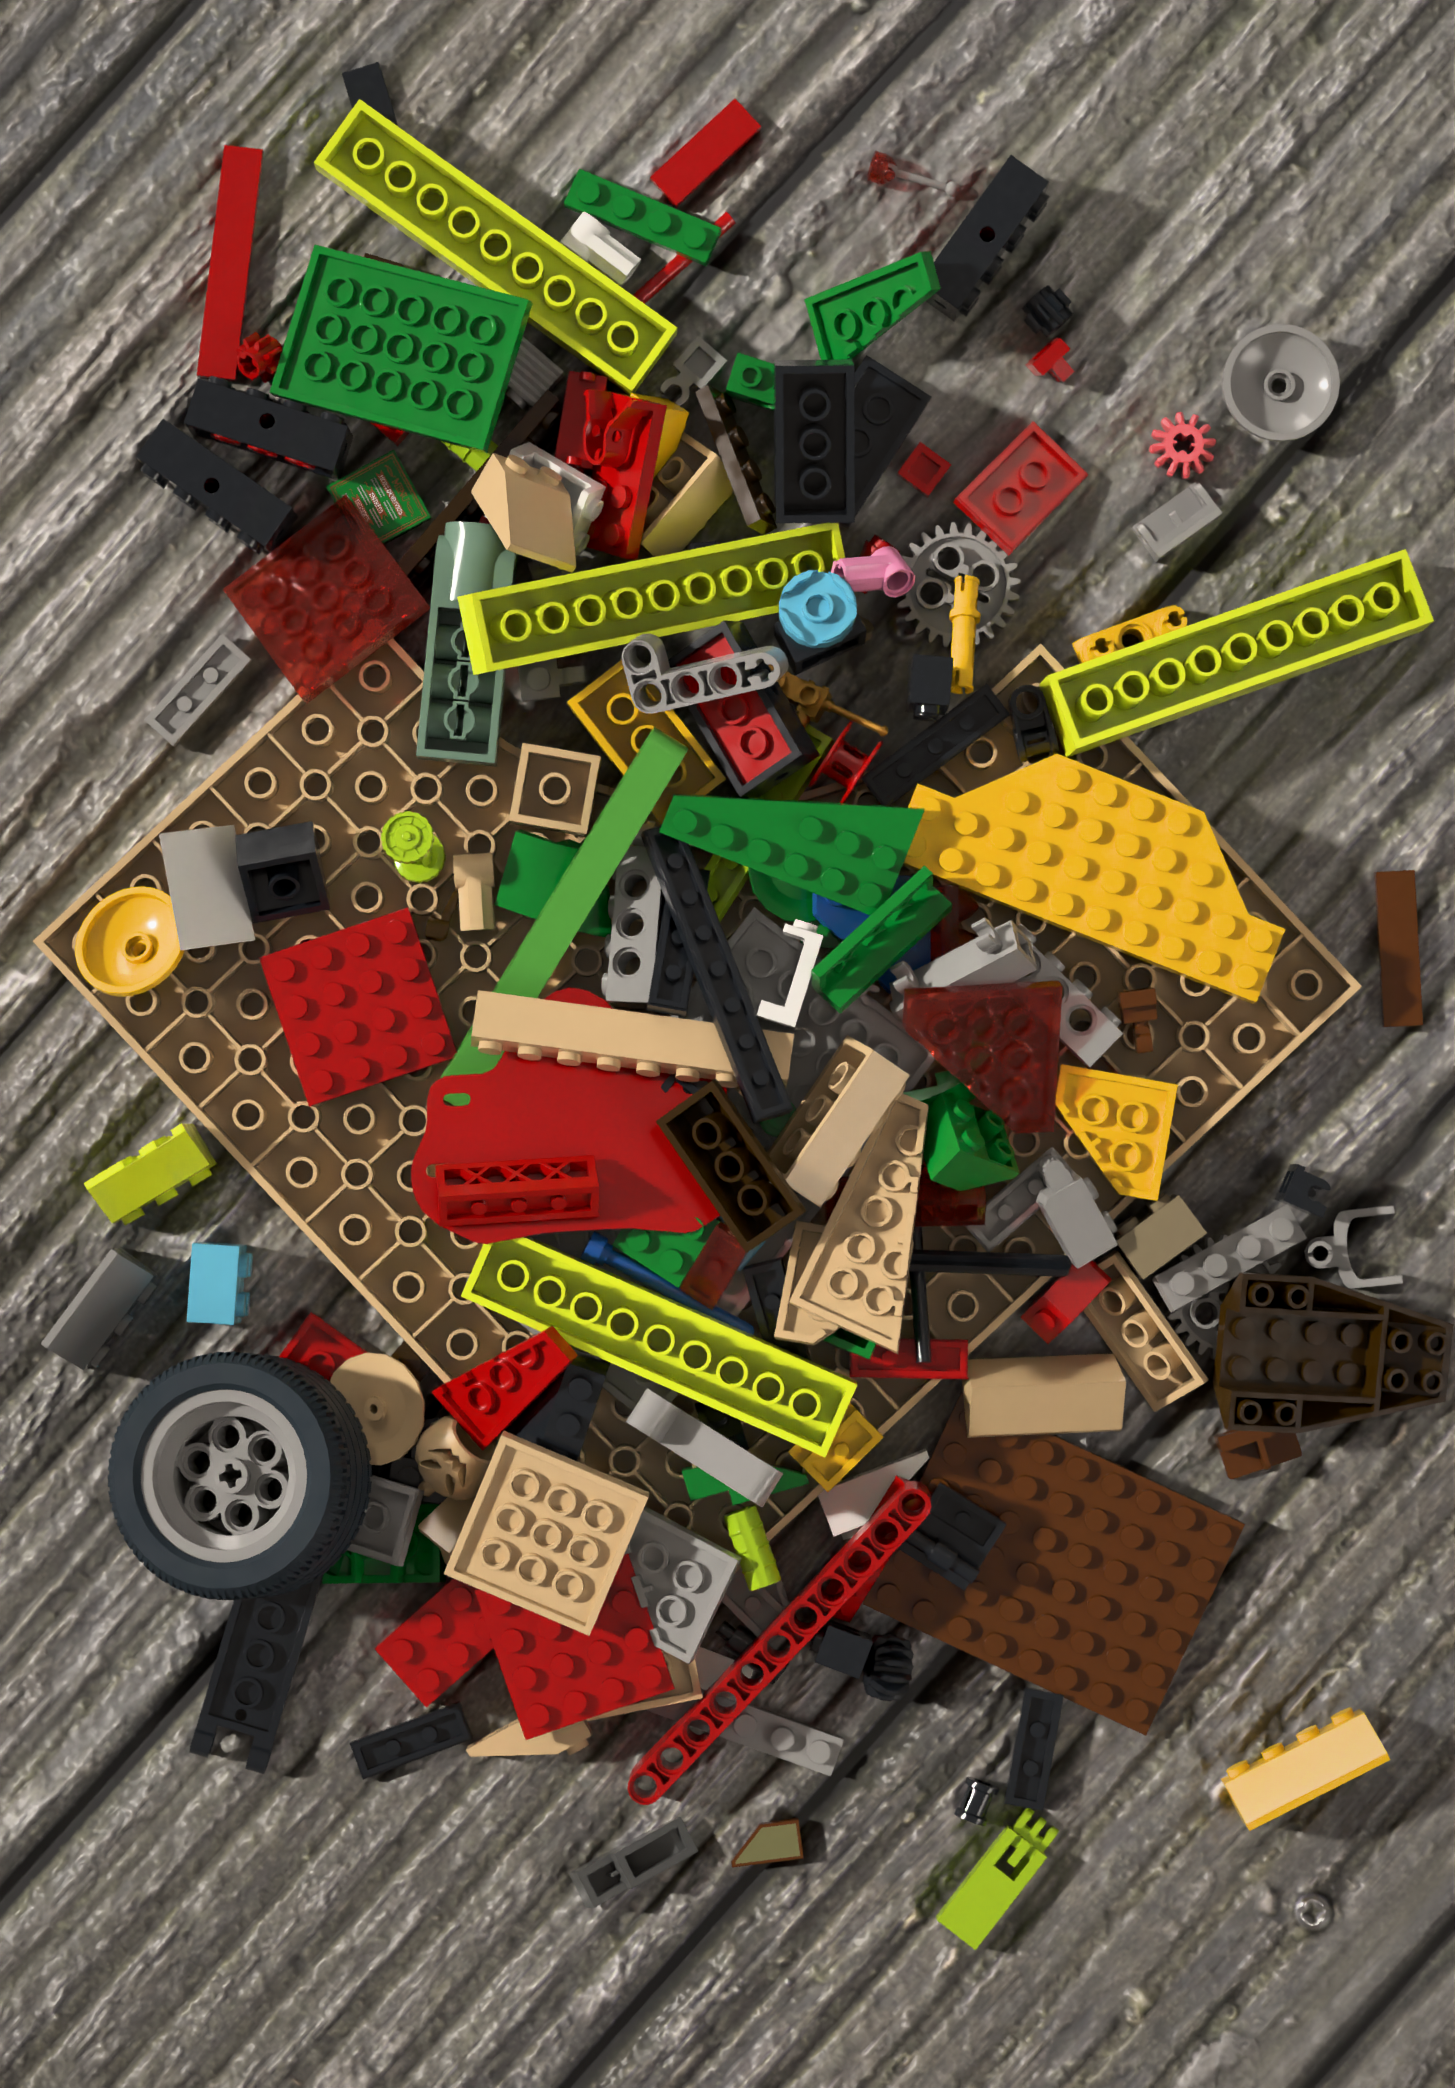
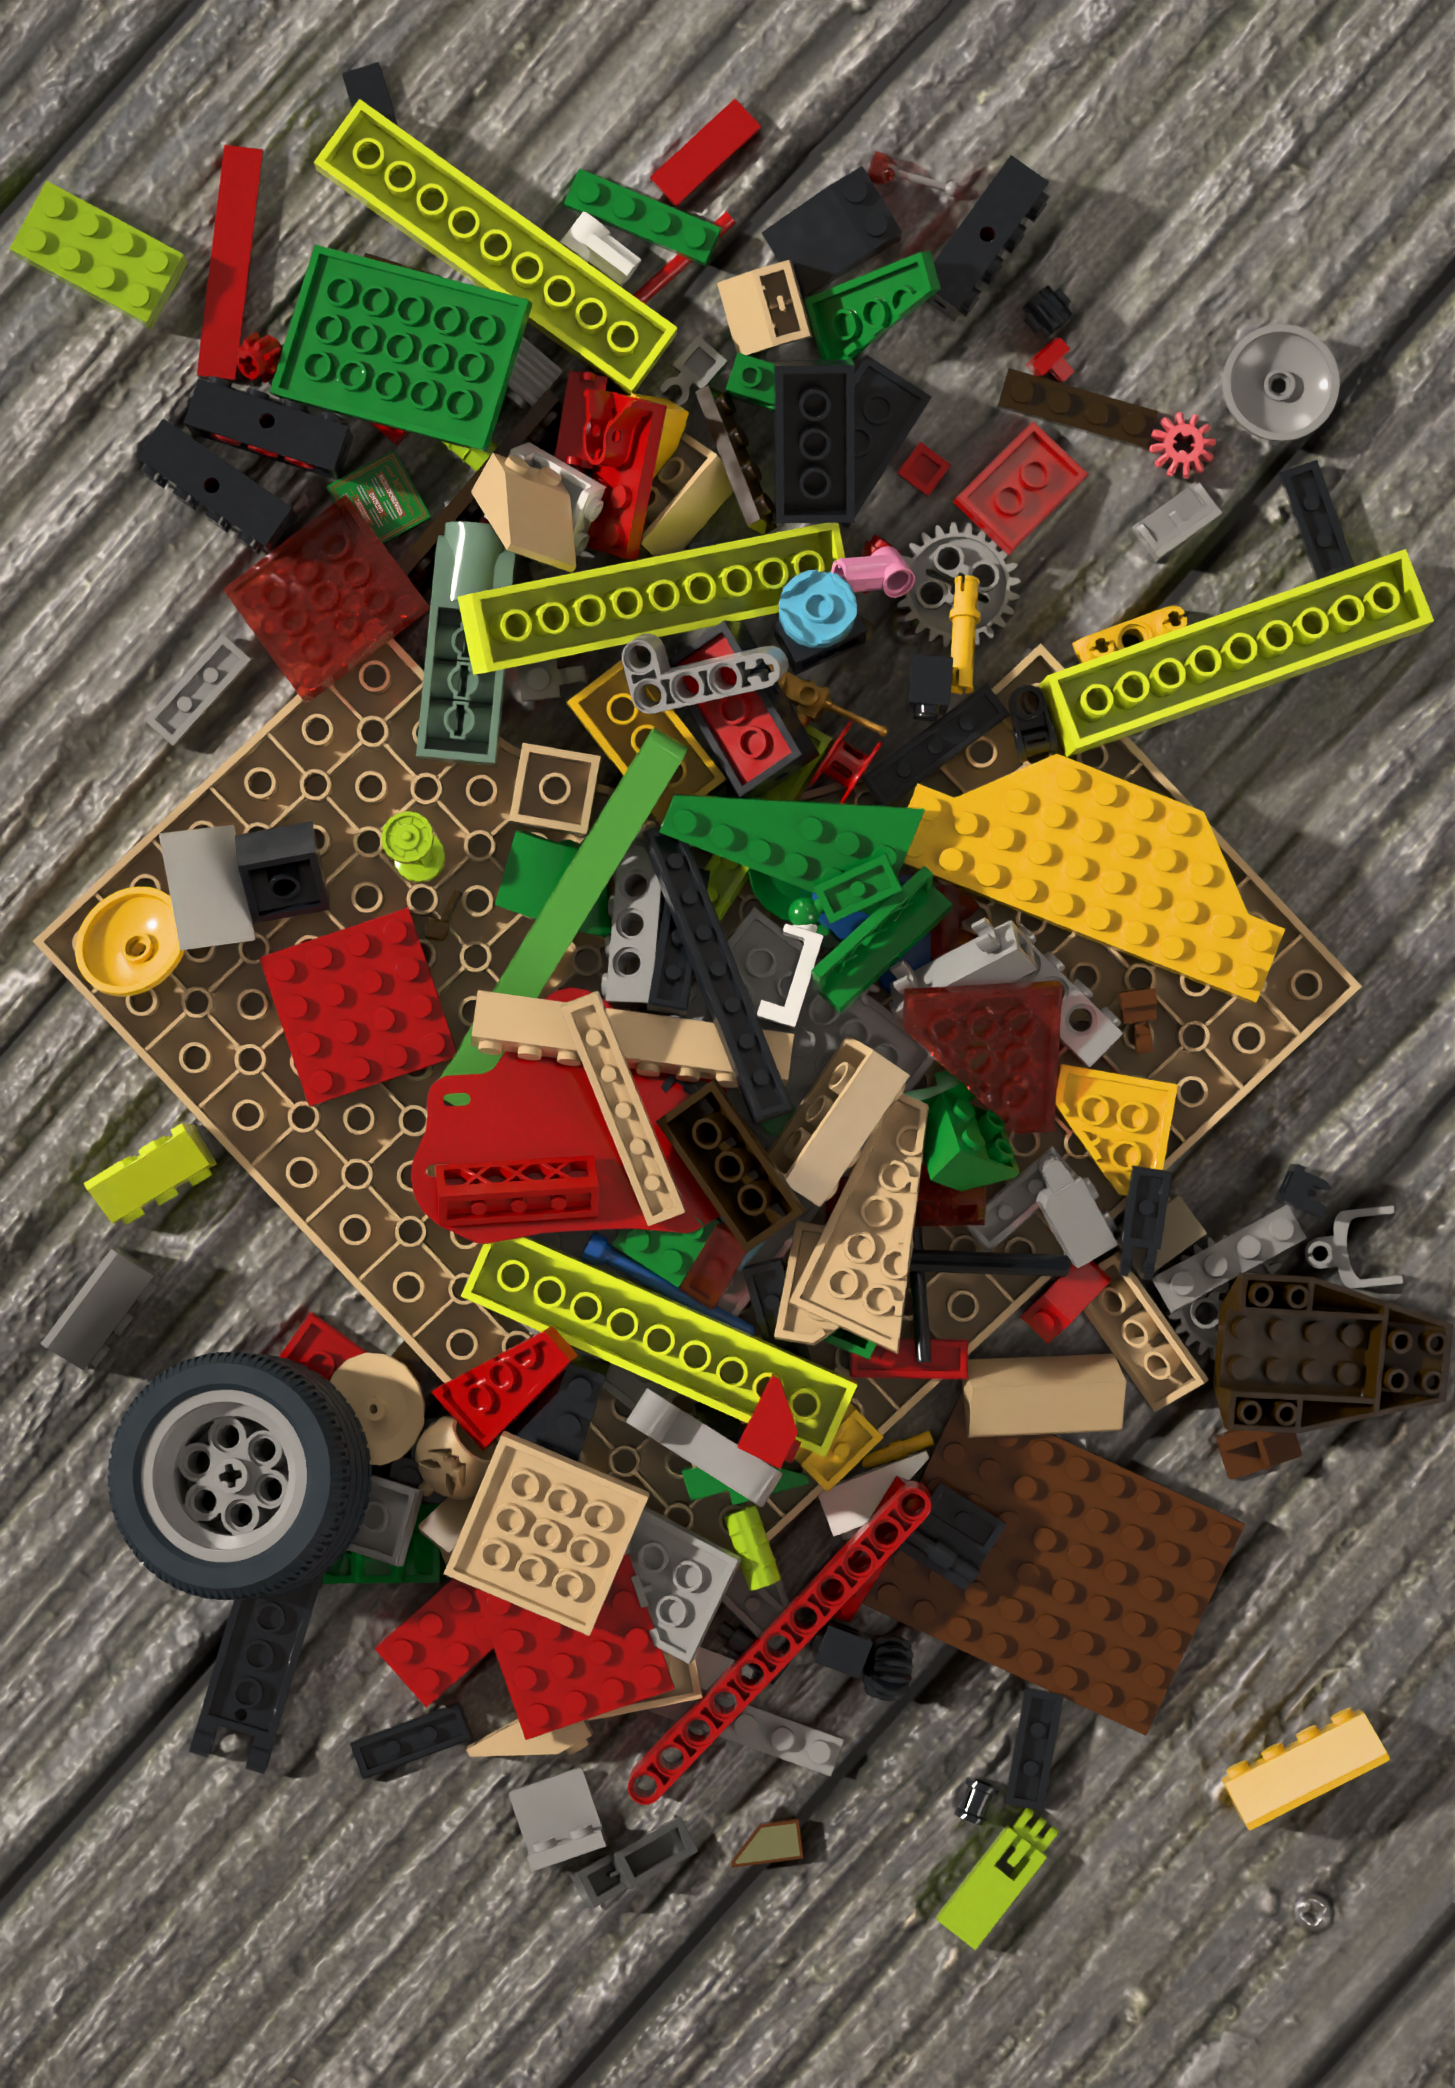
(98, 255): none -> lime brick
(218, 1283): medium azure brick -> none
(474, 881): tan piece -> none
(558, 1818): none -> light grey bracket
(623, 1108): none -> tan plate
(765, 308): none -> tan slope
(772, 1427): none -> red slope
(834, 231): none -> black slope
(848, 892): none -> green plate
(898, 1450): none -> yellow piece
(1077, 409): none -> dark brown plate
(1144, 1217): none -> black hinge
(1316, 520): none -> black plate
(1398, 948): reddish brown tile -> none

